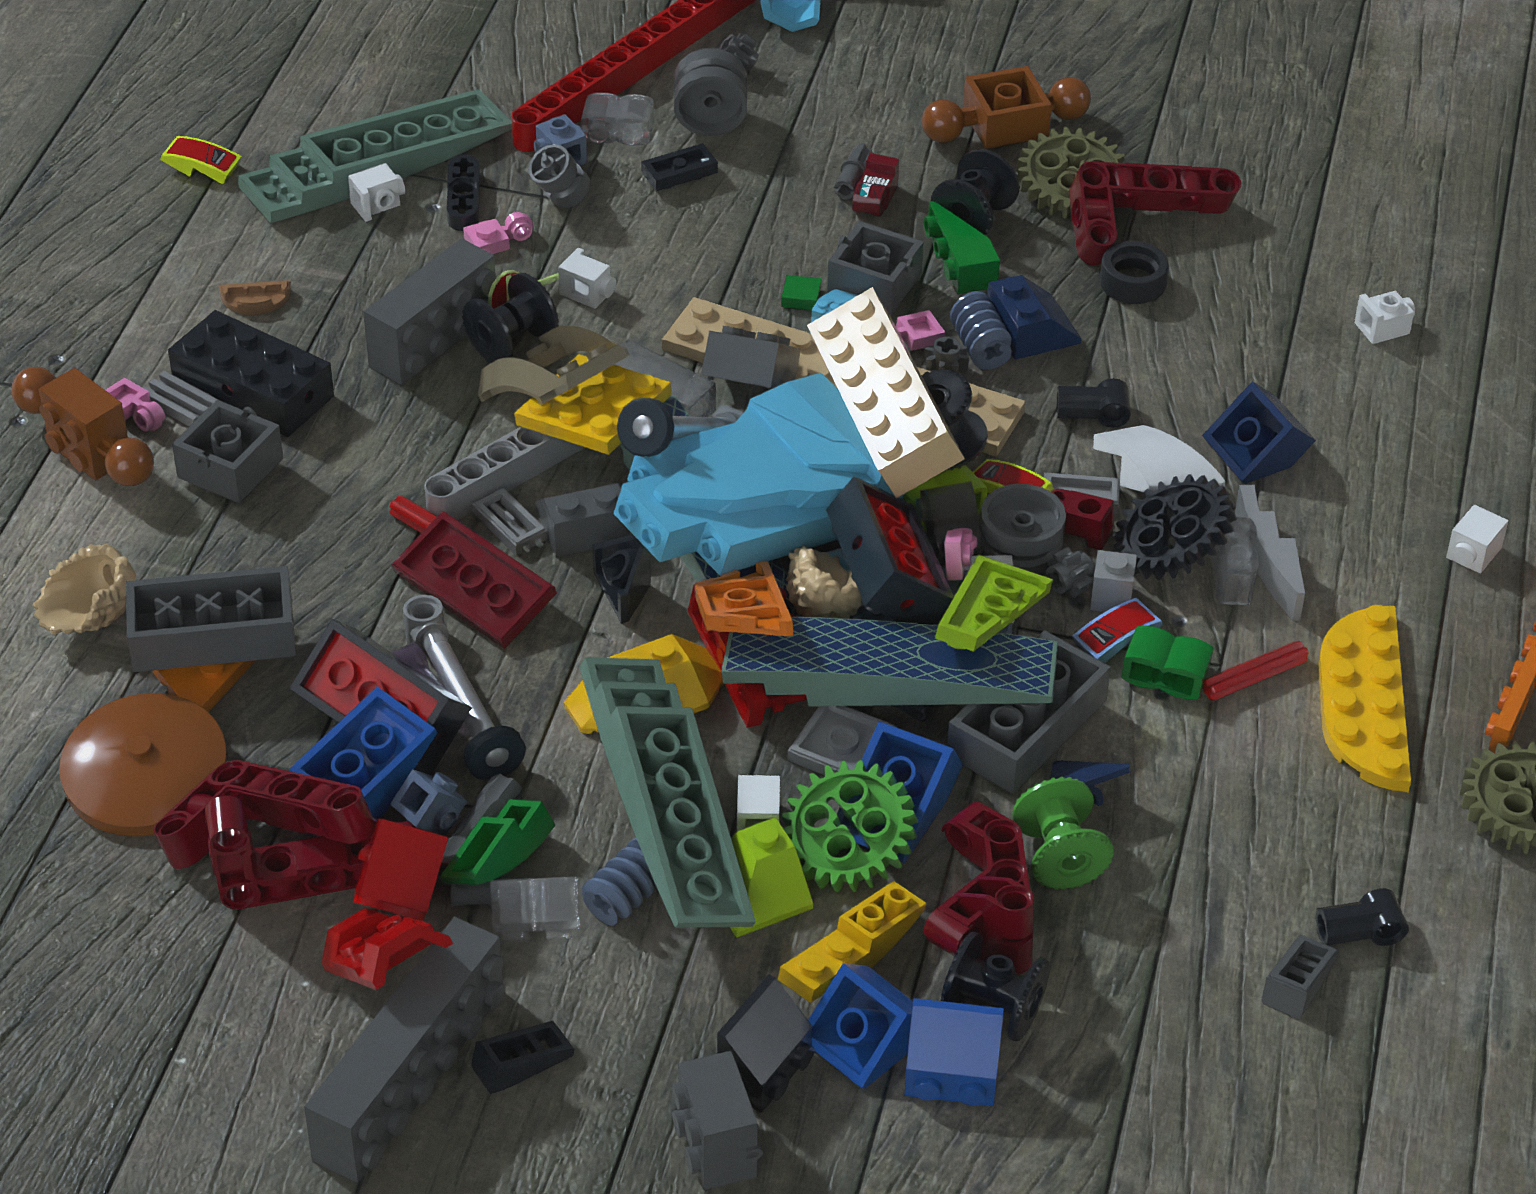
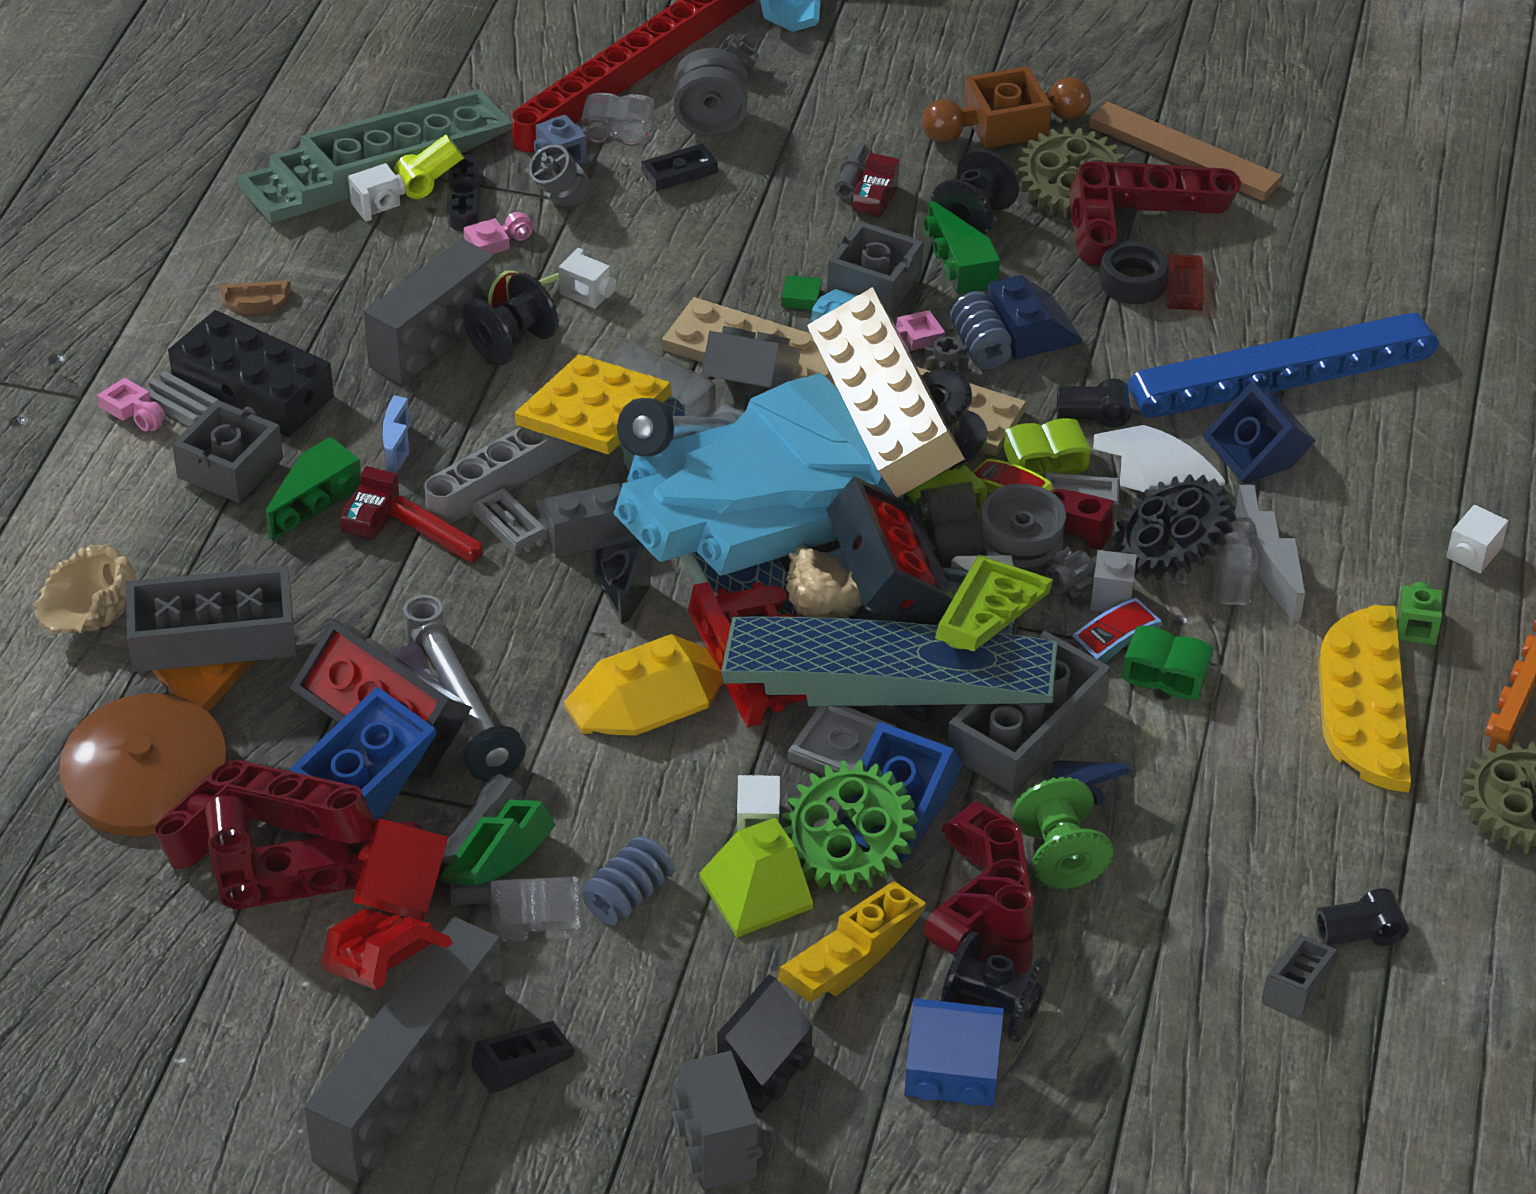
(84, 424): dark orange brick -> none
(196, 154): slope -> none
(313, 484): none -> green slope
(369, 506): none -> dark red leg
(395, 433): none -> light blue slope
(421, 170): none -> neon yellow piece
(429, 801): sand blue brick -> none
(474, 579): dark red tile -> none
(534, 380): dark tan wedge -> none
(667, 791): sand green slope -> none
(744, 603): orange wing -> none
(861, 1024): blue slope -> none
(959, 552): bright pink plate -> none
(1049, 447): none -> lime brick
(1181, 148): none -> medium nougat tile
(1185, 282): none -> clear red tile
(1255, 670): red axle -> none
(1282, 364): none -> blue beam
(1384, 316): white brick -> none
(1422, 604): none -> bright green brick

